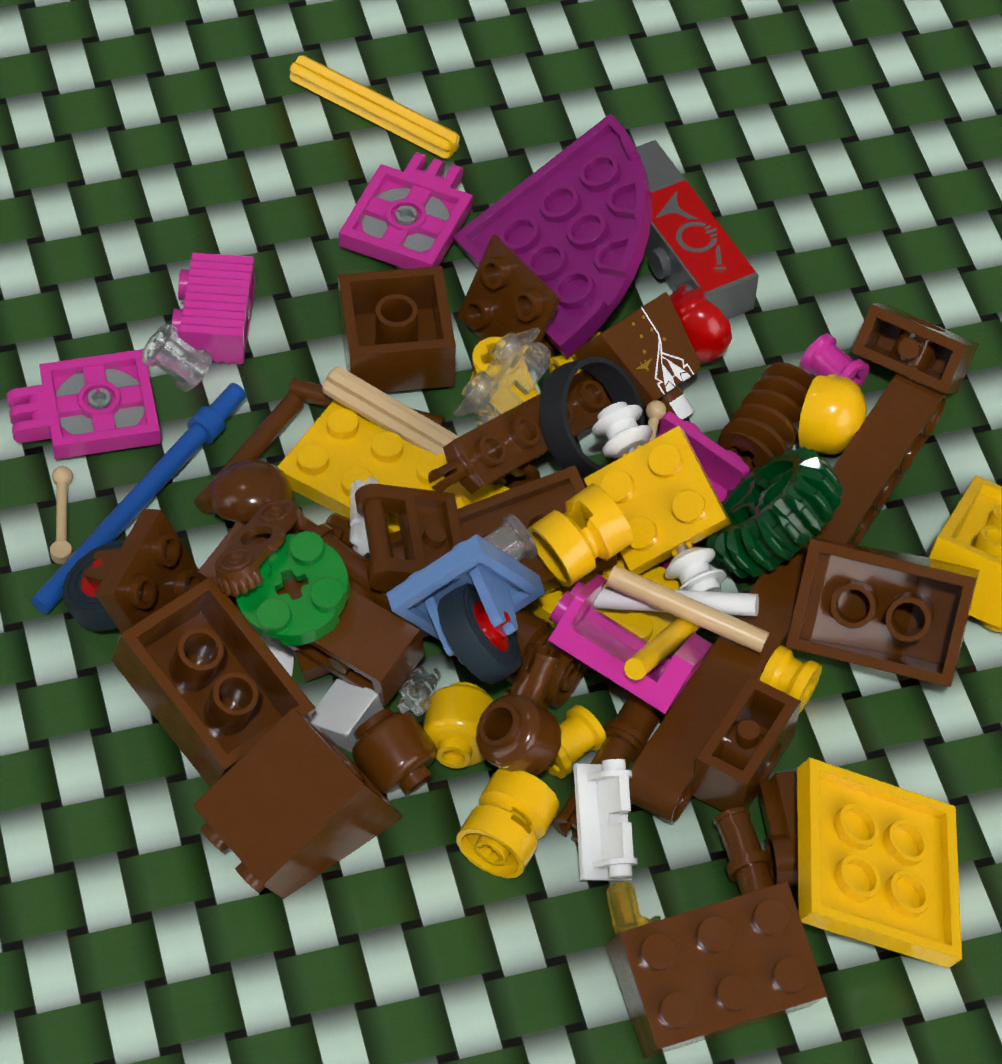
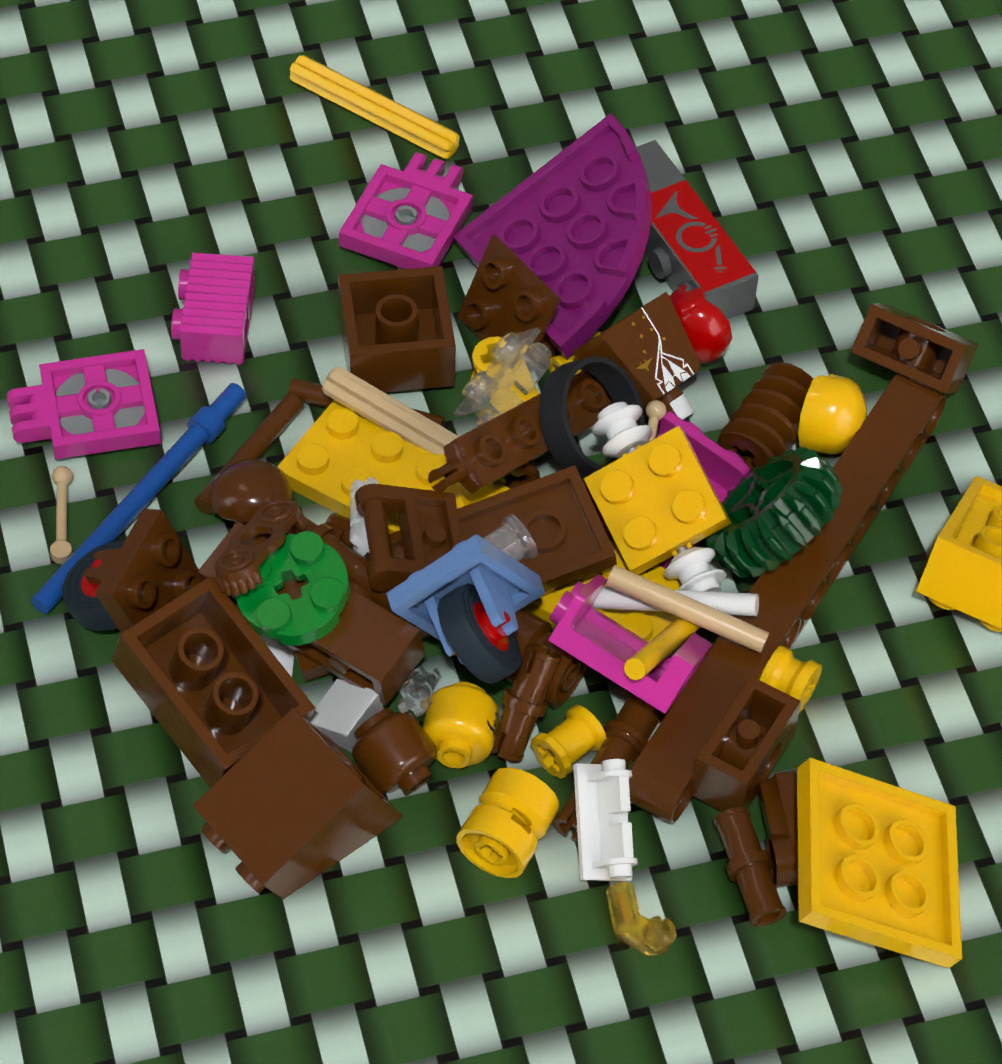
(176, 357): clear bush -> none
(518, 735): reddish brown head -> none
(587, 530): yellow wheel -> none
(715, 969): reddish brown brick -> none
(826, 358): dark pink bush -> none
(883, 610): reddish brown slope -> none

